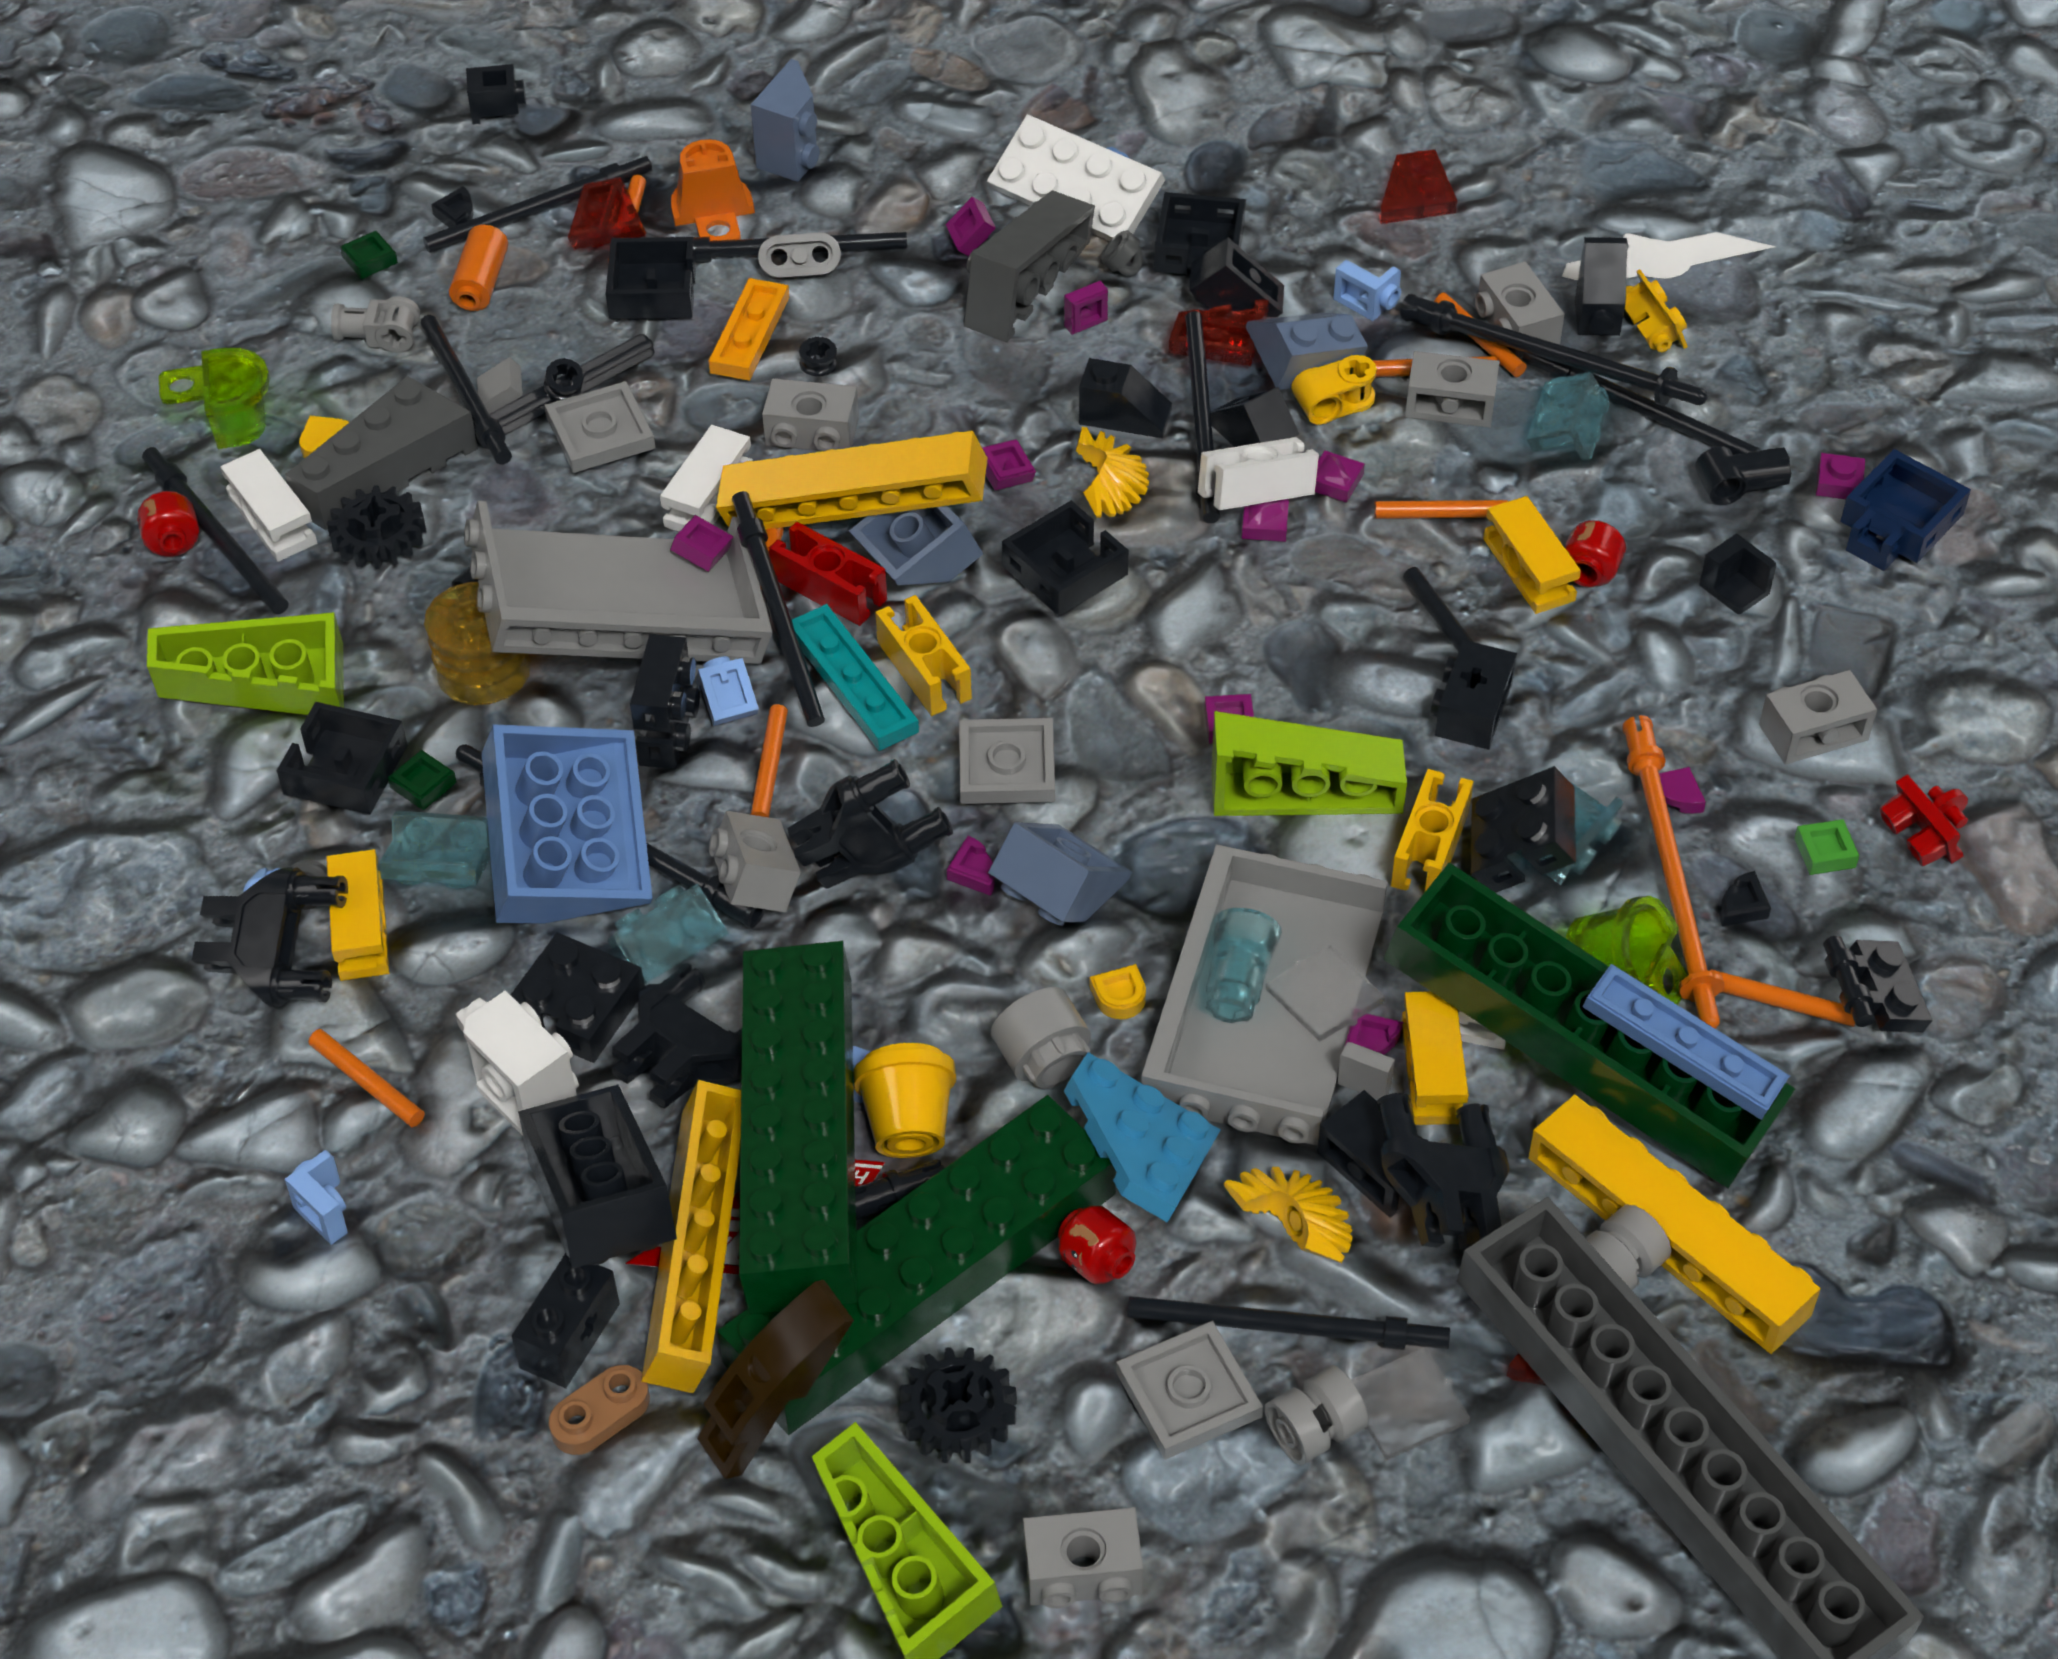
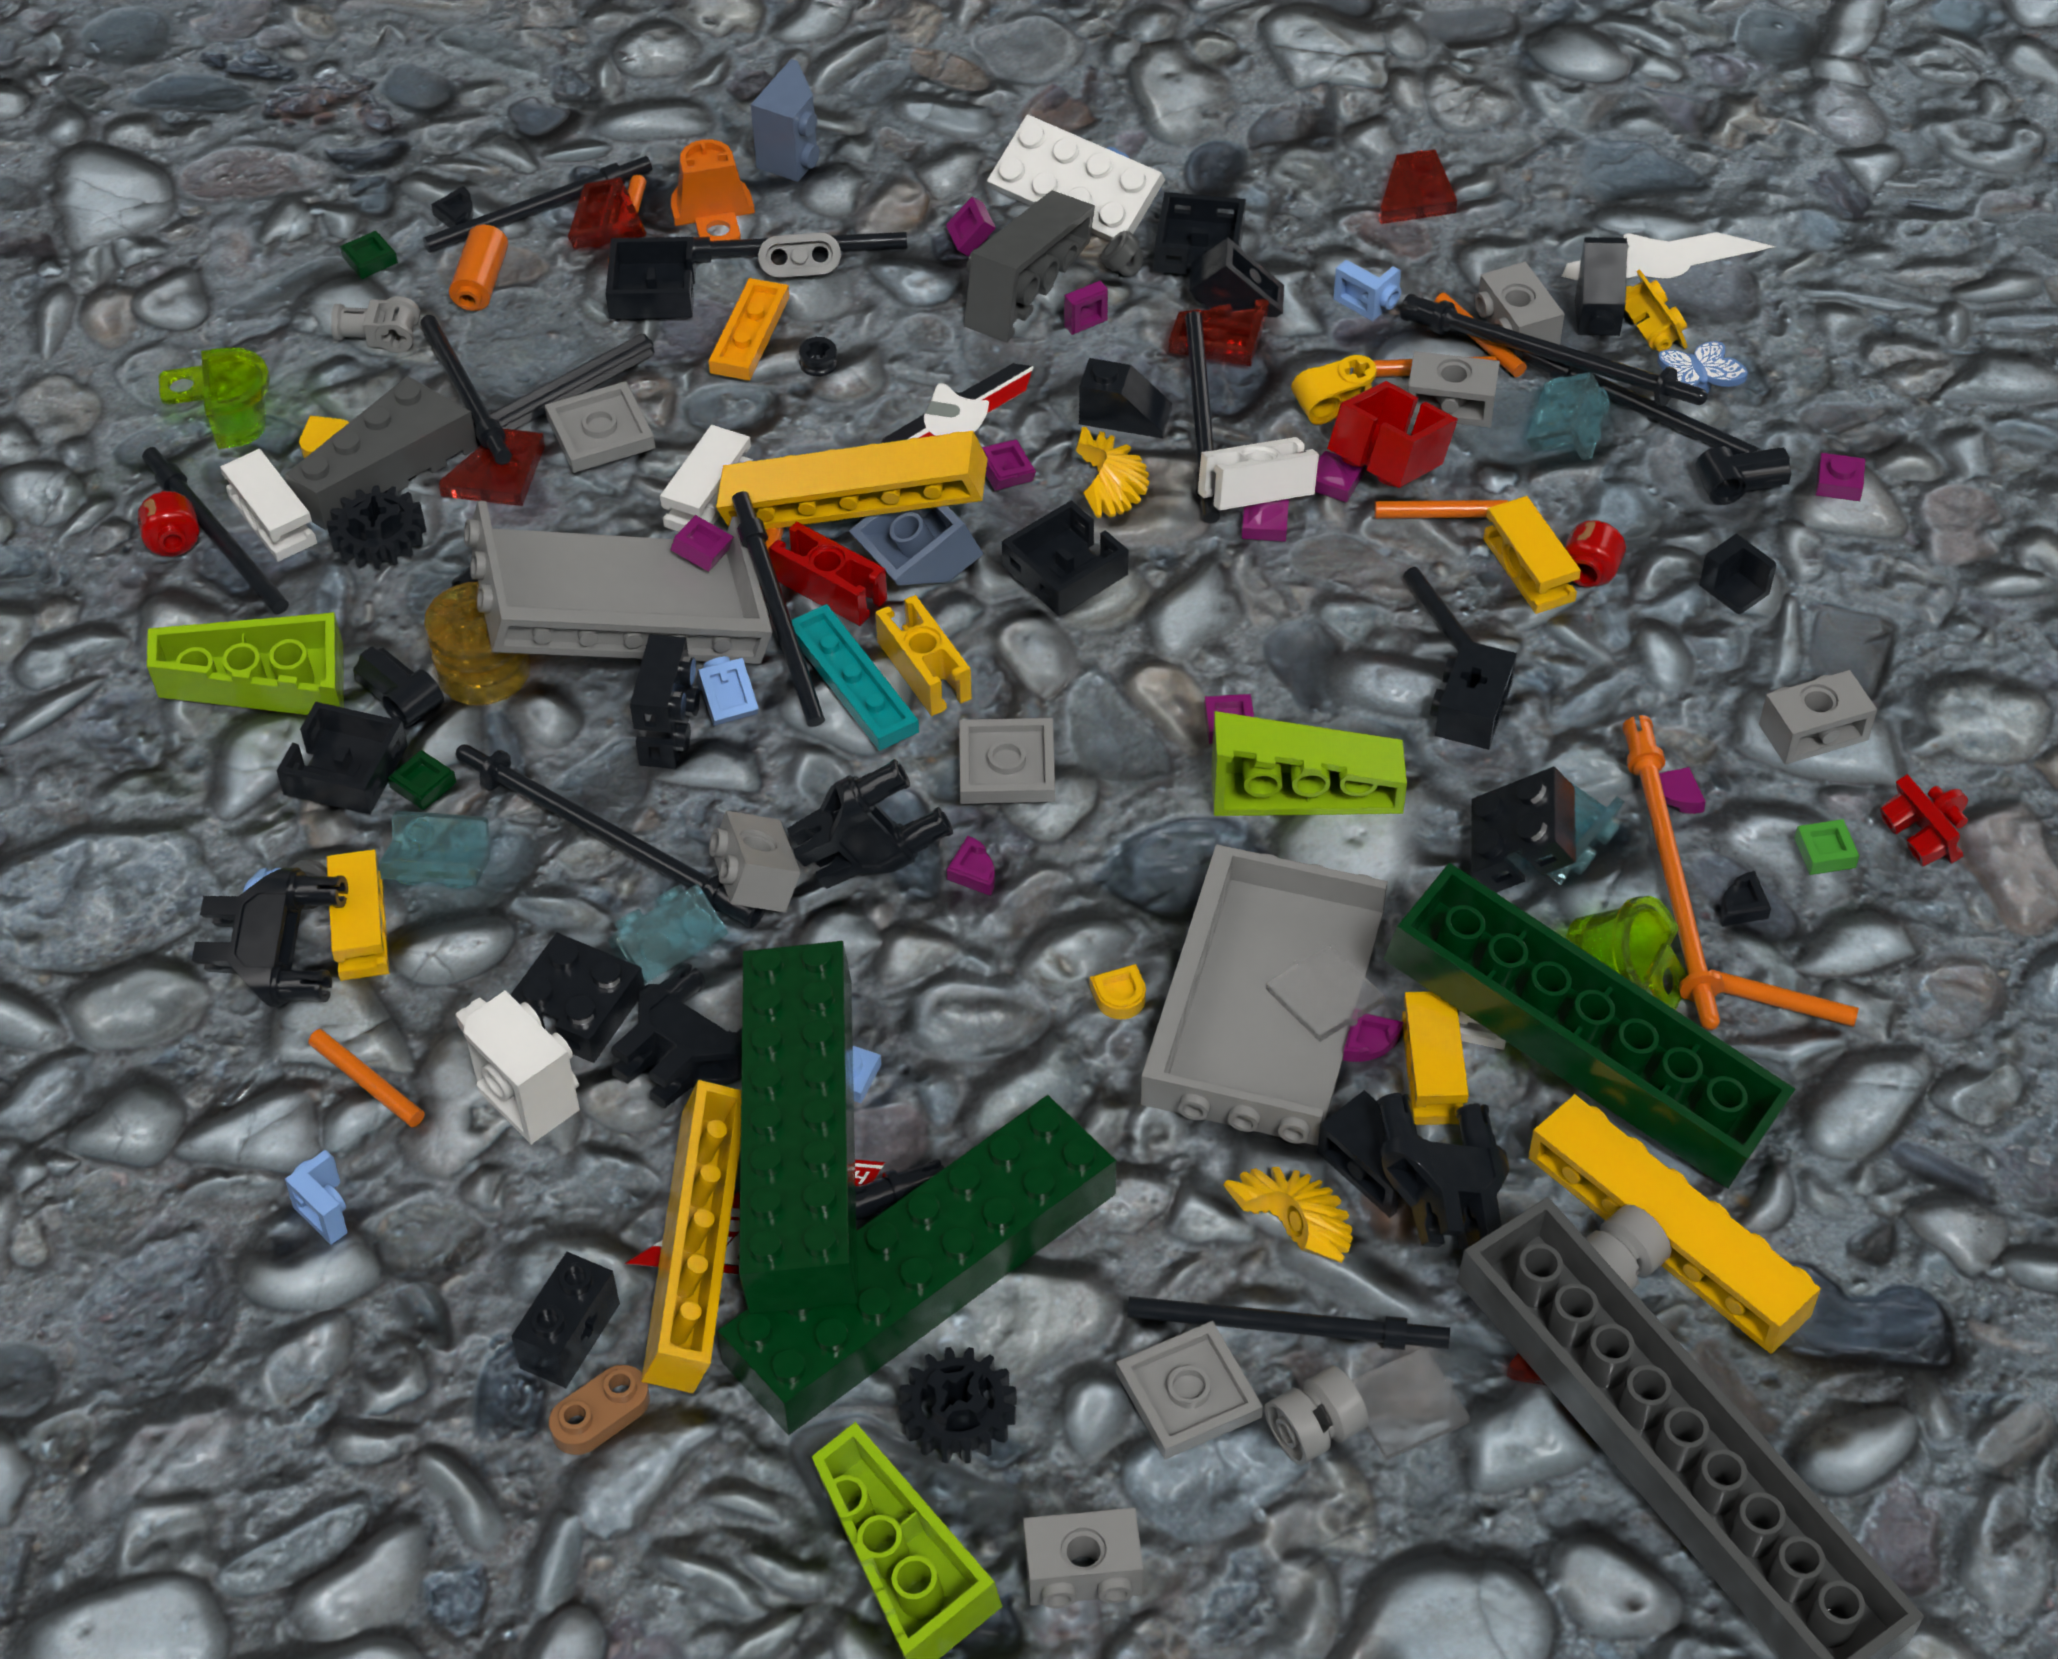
(404, 693): none -> black piece
(485, 480): none -> clear red wing
(494, 91): black brick -> none
(500, 385): light grey tile -> none
(564, 822): medium blue slope -> none
(569, 369): black bush -> none
(597, 1176): black brick -> none
(769, 761): orange bar -> none
(770, 1372): dark brown slope -> none
(810, 415): light grey brick -> none
(906, 1097): yellow piece -> none
(967, 409): none -> sticker
(1042, 1037): light grey piece -> none
(1056, 872): sand blue slope -> none
(1097, 1244): red head -> none
(1142, 1133): dark azure plate -> none
(1240, 962): clear light blue plant -> none
(1254, 418): black slope -> none
(1304, 342): sand blue slope -> none
(1365, 1070): light grey tile -> none
(1374, 433): none -> red piece
(1431, 830): yellow piece -> none
(1686, 1041): medium blue tile -> none
(1705, 366): none -> medium blue animal
(1877, 984): black plate -> none
(1901, 510): dark blue piece -> none

